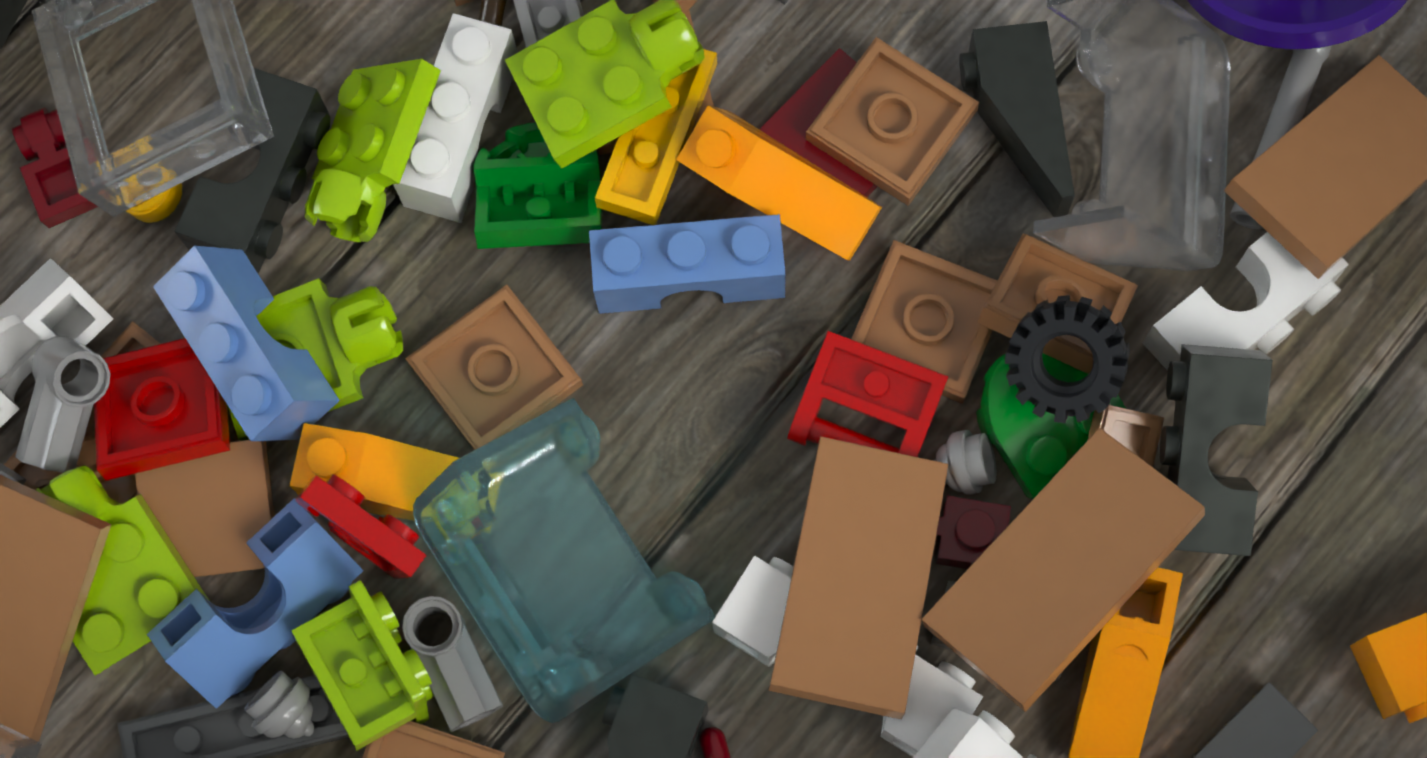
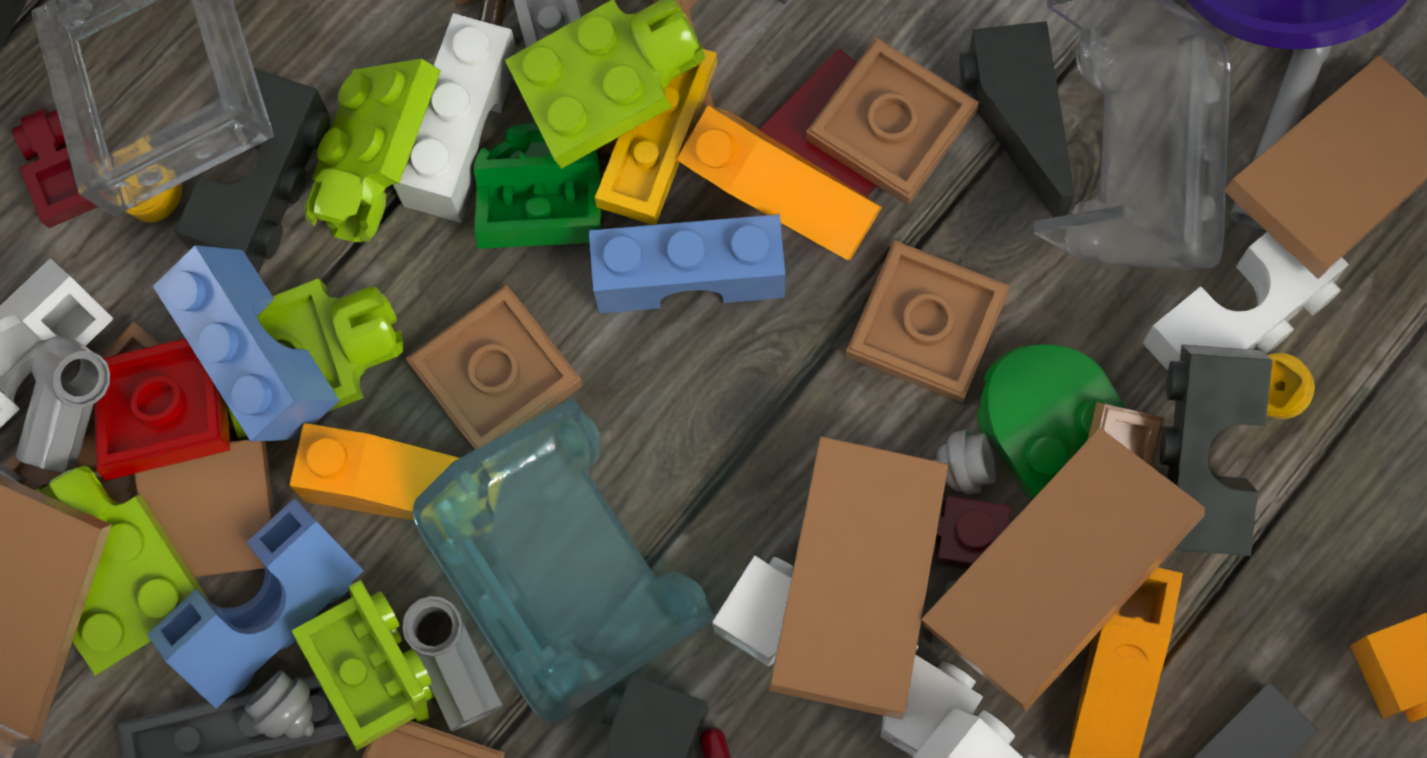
(381, 541): red plate -> none
(873, 386): red plate -> none
(1043, 273): medium nougat tile -> none
(1061, 397): black tyre -> none
(1290, 387): none -> yellow tile

